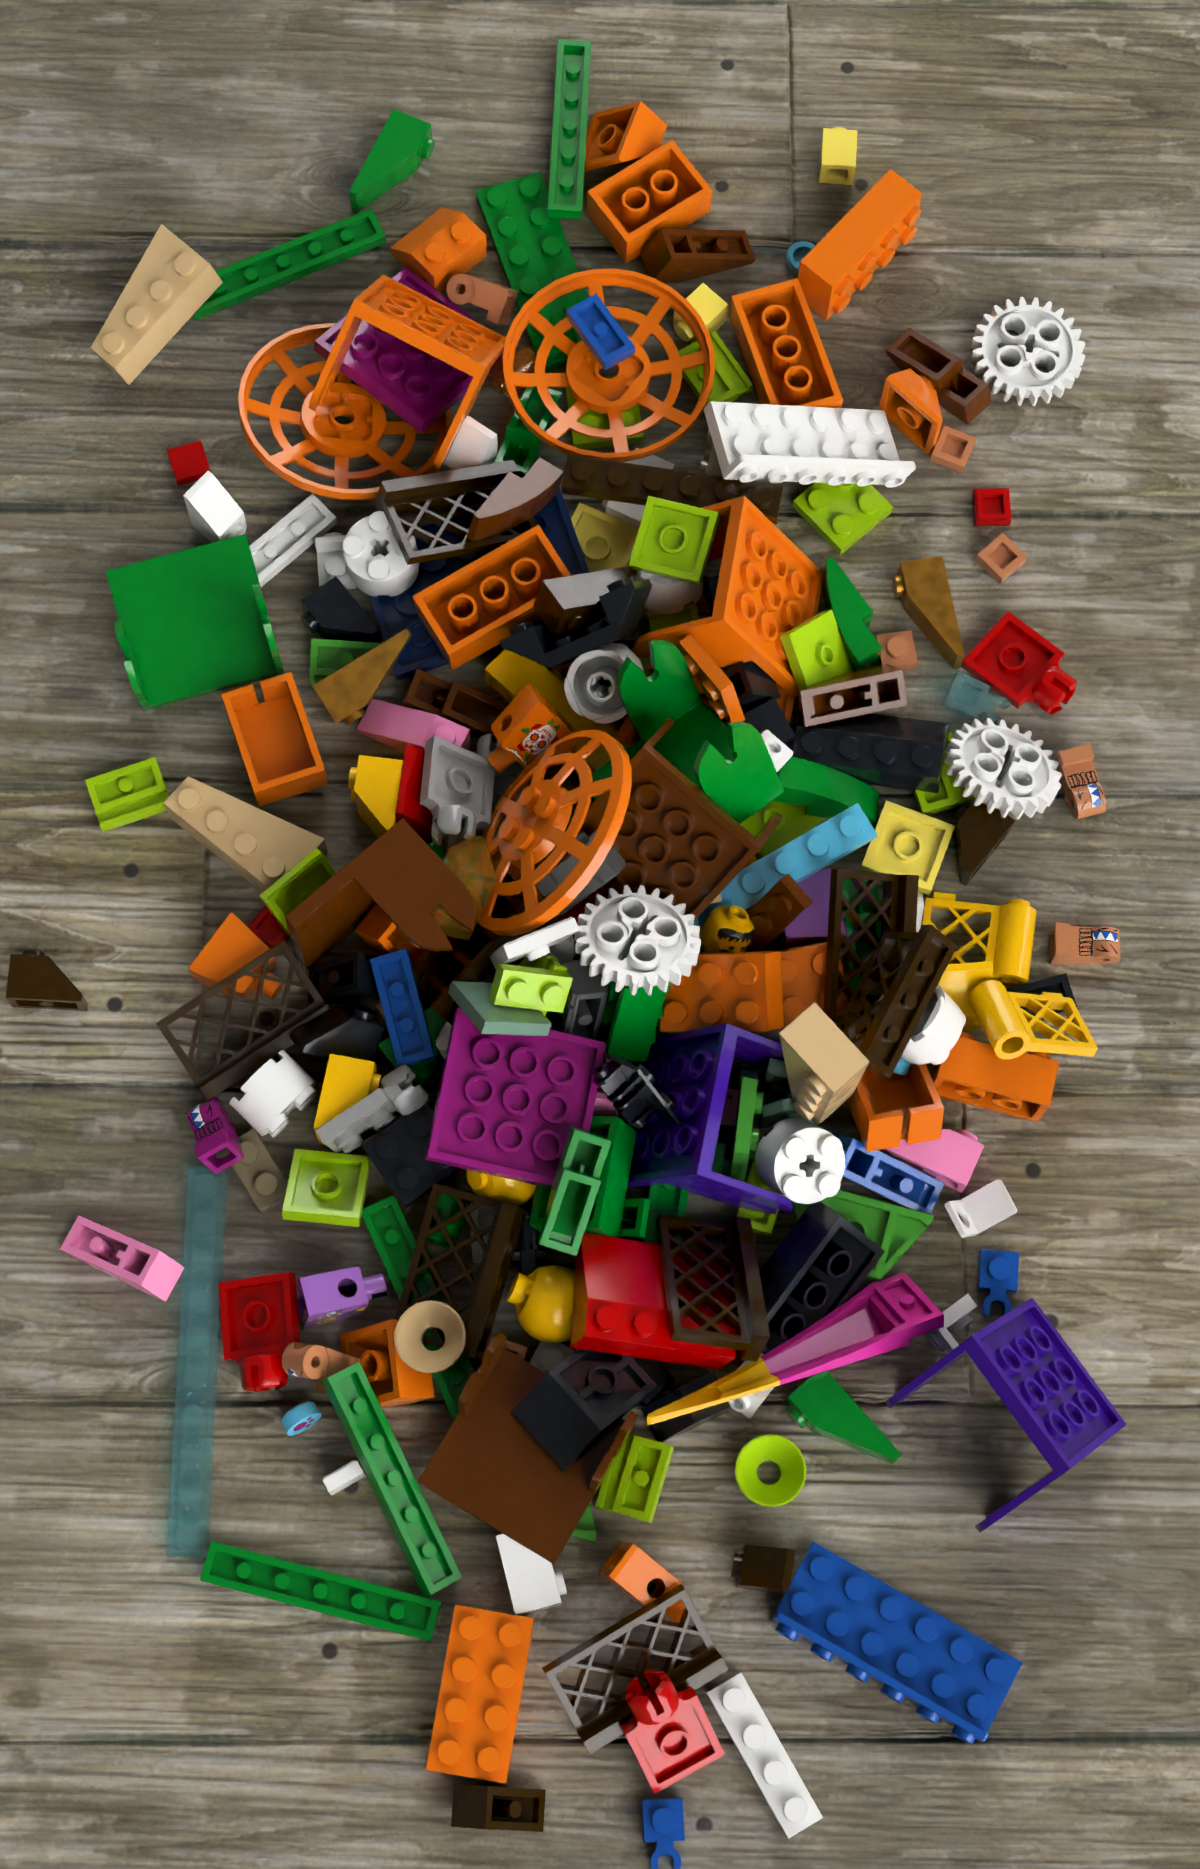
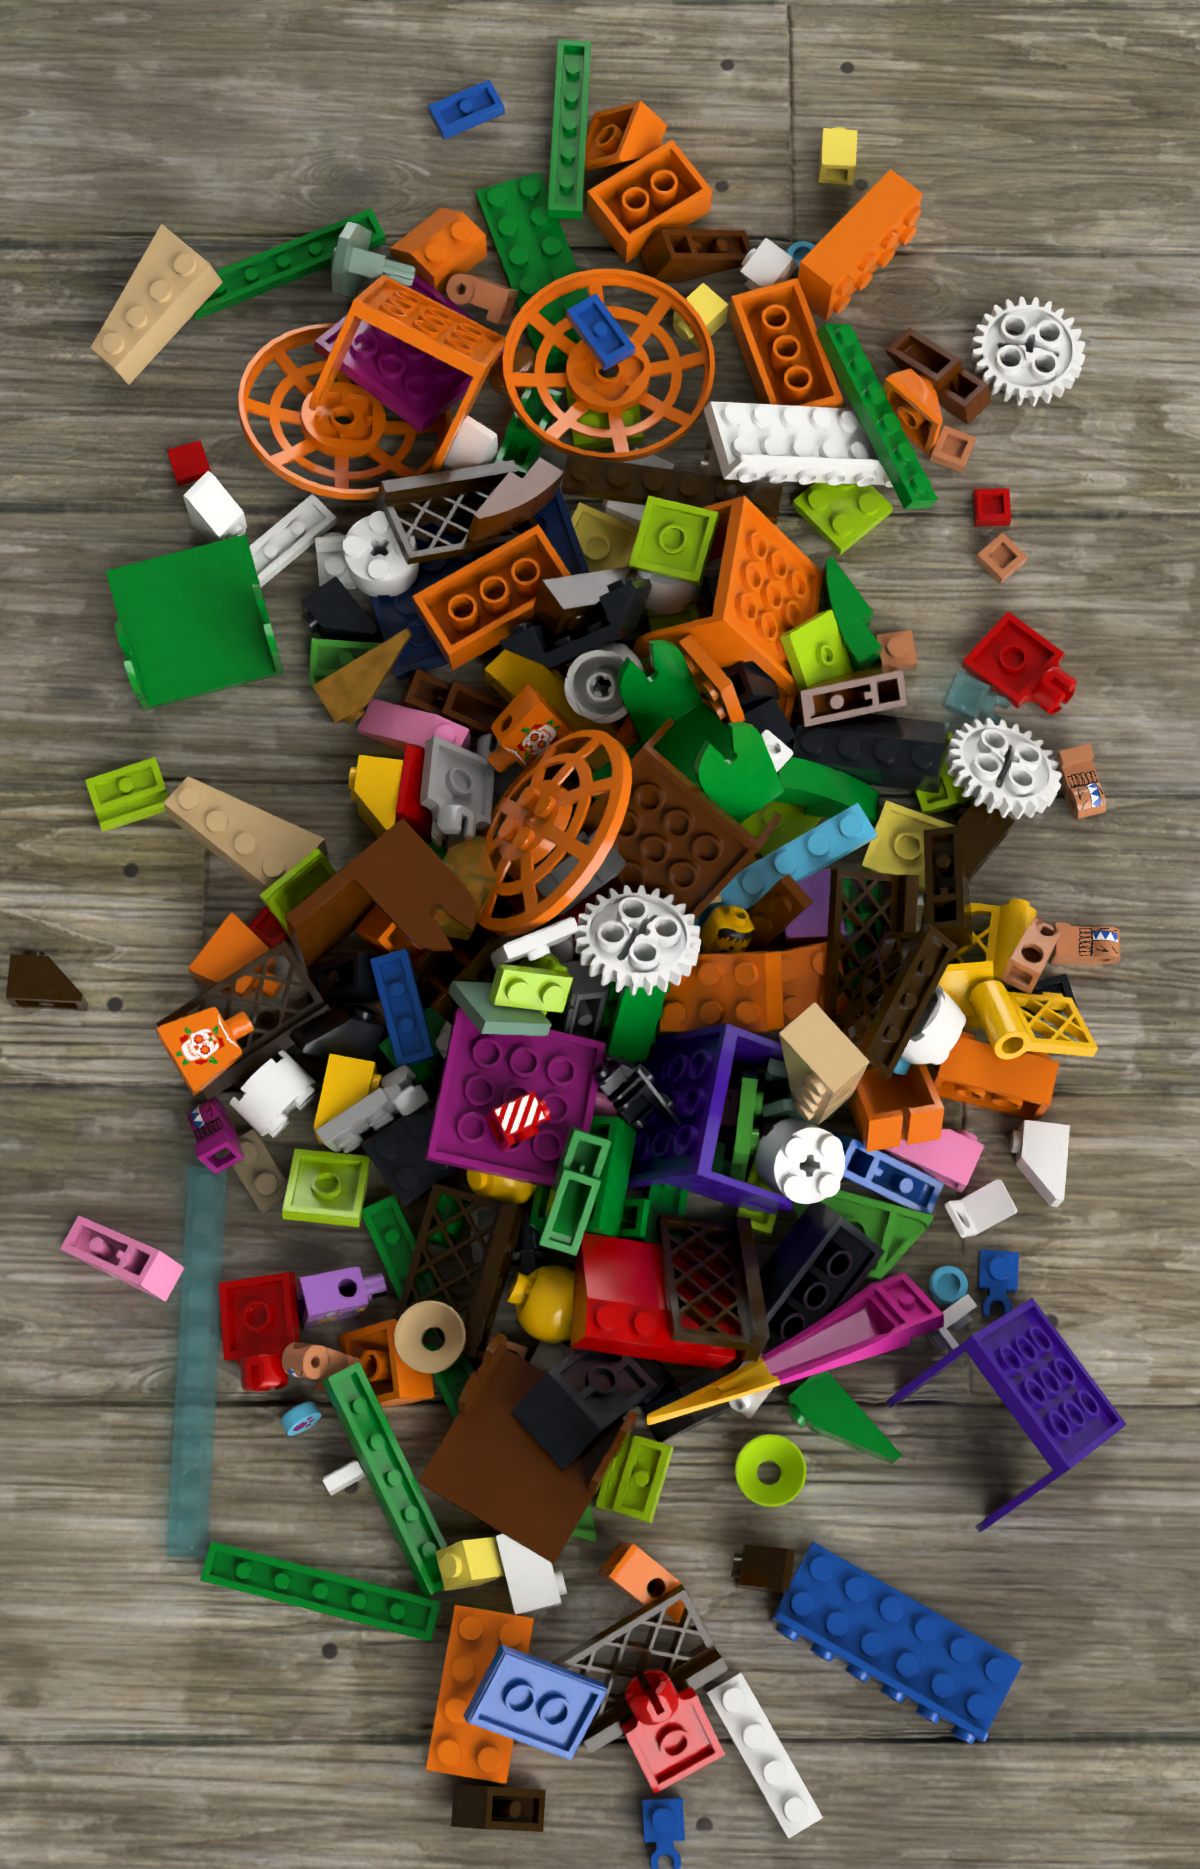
(204, 1045): none -> orange torso
(275, 740): orange piece -> none
(353, 262): none -> sand green piece
(393, 158): green slope -> none
(466, 109): none -> blue plate
(470, 1563): none -> light yellow brick
(517, 1119): none -> red brick
(535, 1702): none -> tile
(729, 377): lime plate -> none
(767, 265): none -> white brick
(877, 416): none -> green plate
(929, 604): pearl gold slope -> none
(947, 884): none -> dark brown slope
(947, 1285): none -> medium azure tile
(1031, 956): none -> nougat leg
(1042, 1157): none -> white slope

